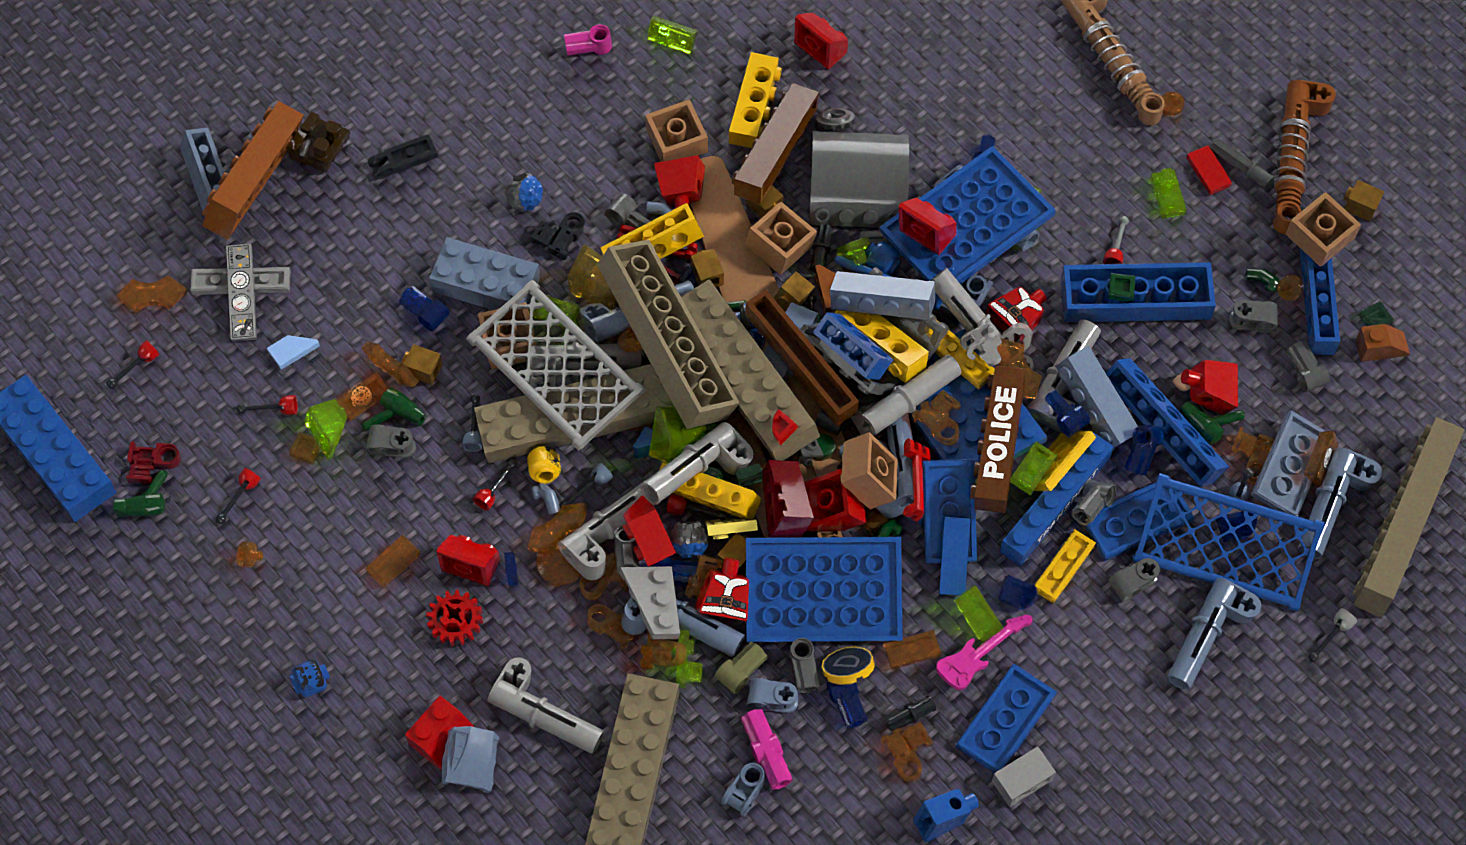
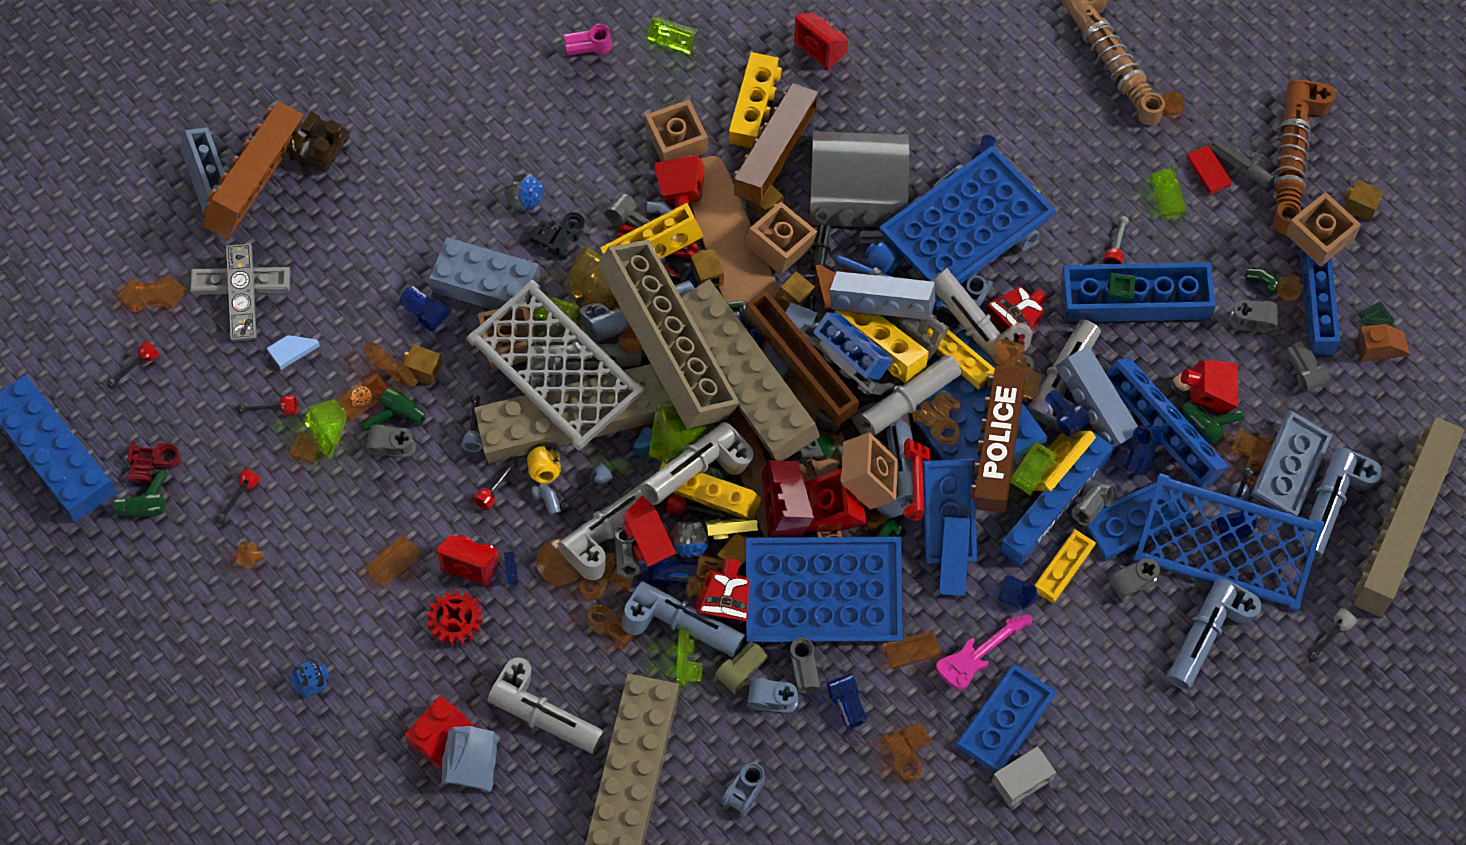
(403, 156): black hinge -> none
(549, 534): clear orange tile -> none
(655, 597): light grey wing -> none
(660, 653): clear orange piece -> none
(748, 475): clear green tile -> none
(766, 749): dark pink piece -> none
(782, 427): red tile -> none
(835, 119): flat silver gear -> none
(848, 664): tile -> none
(855, 250): clear neon green hinge -> none
(910, 714): black axle -> none
(926, 224): red slope -> none
(944, 813): blue torso -> none
(978, 613): clear neon green hinge -> none
(981, 341): light grey piece -> none
(1321, 457): clear orange slope -> none

